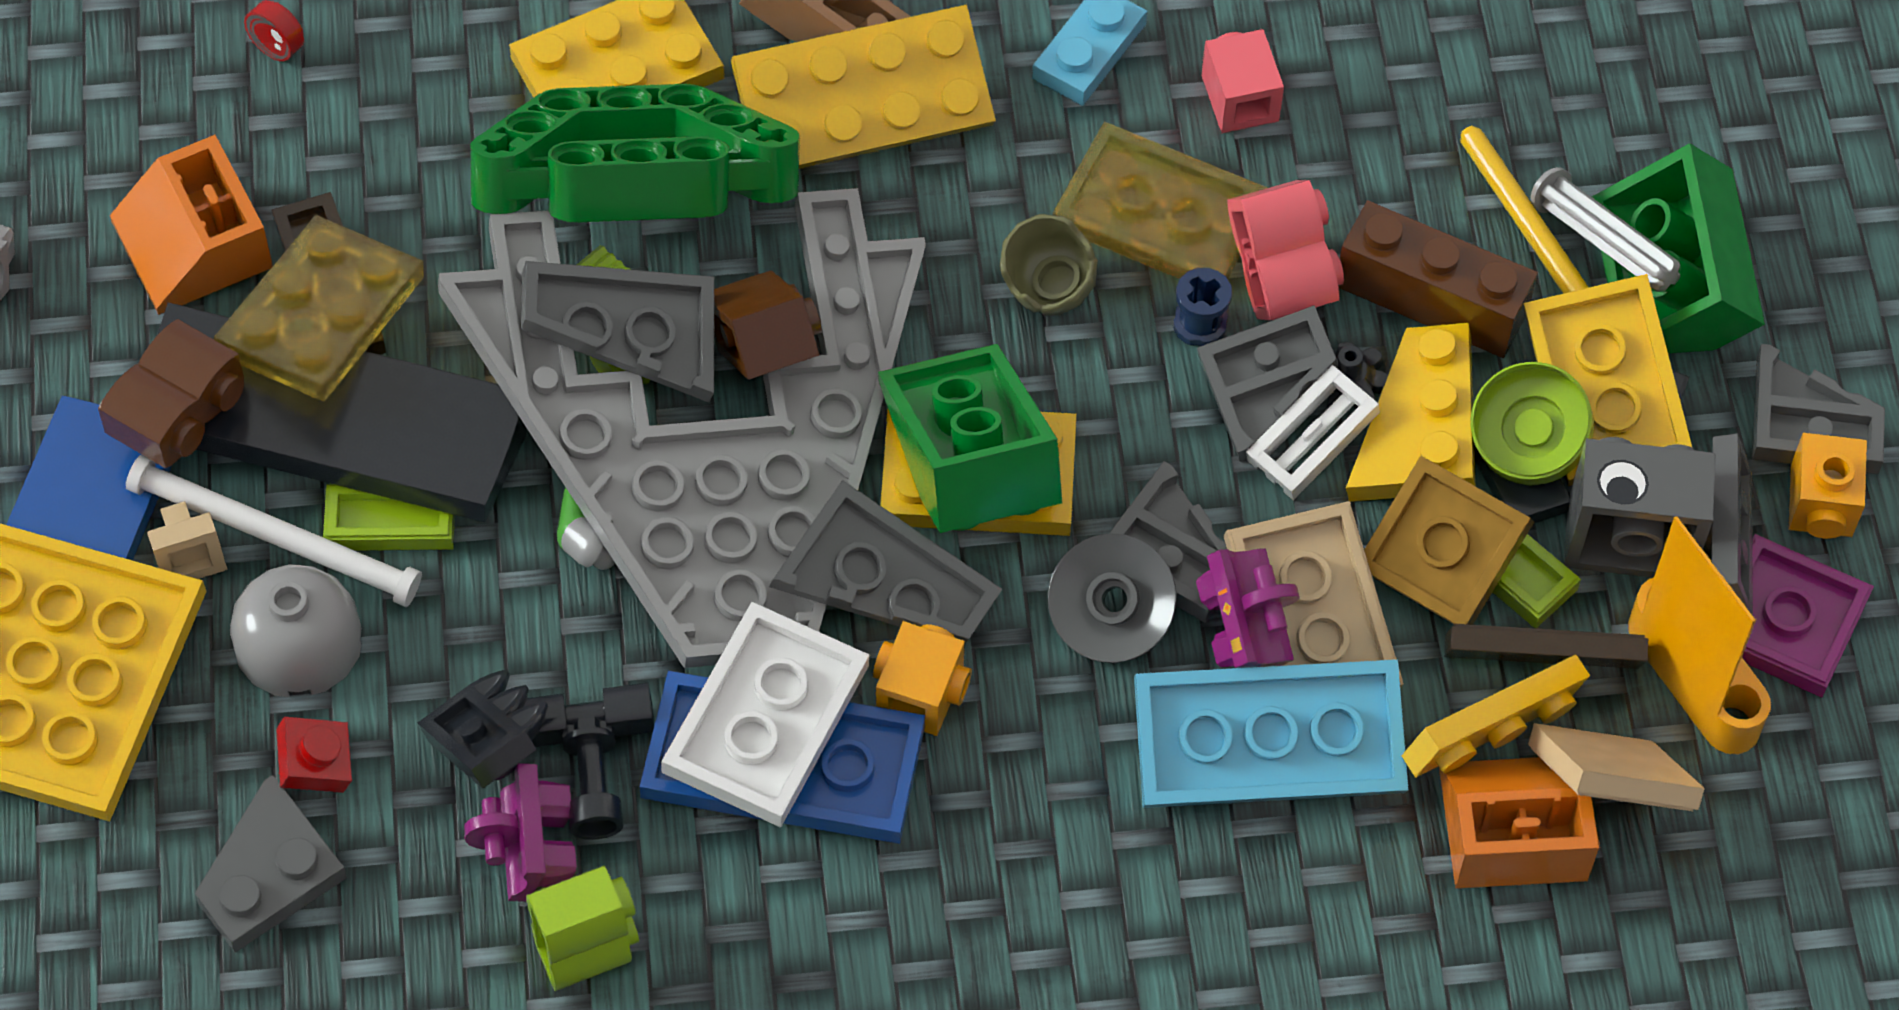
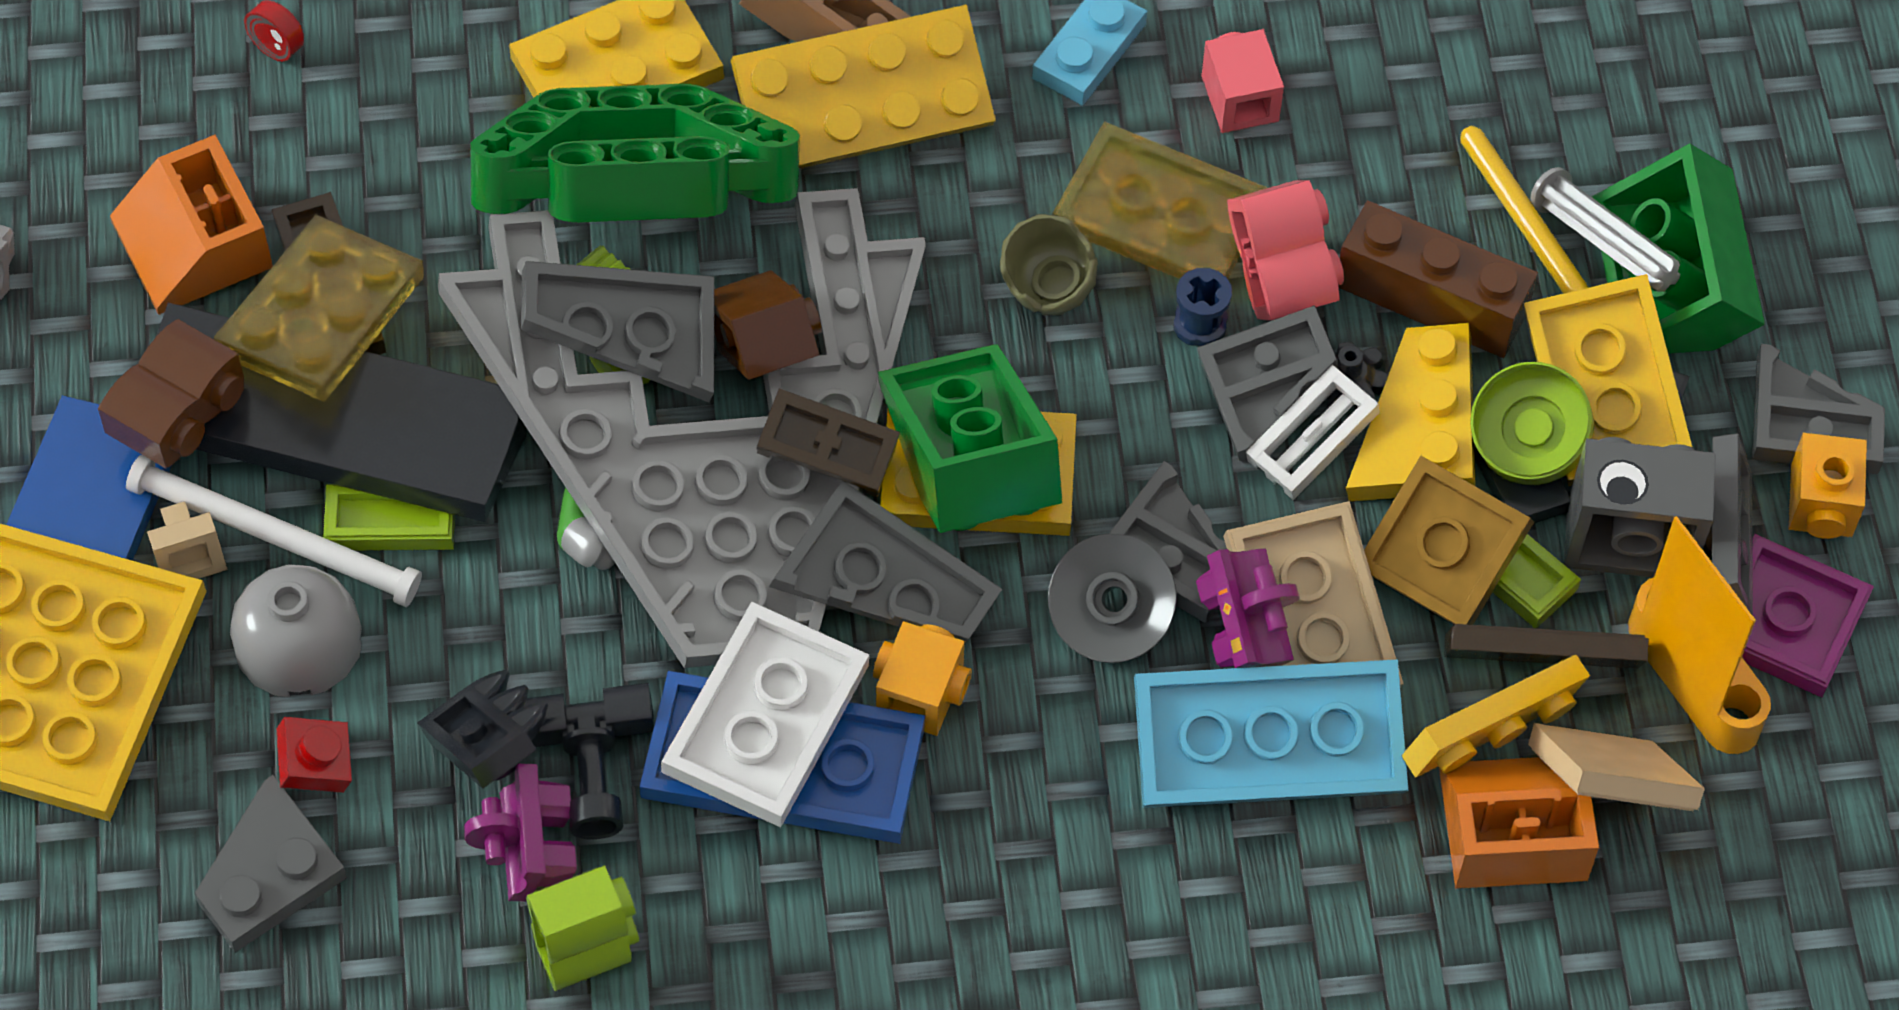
(828, 441): none -> dark brown hinge

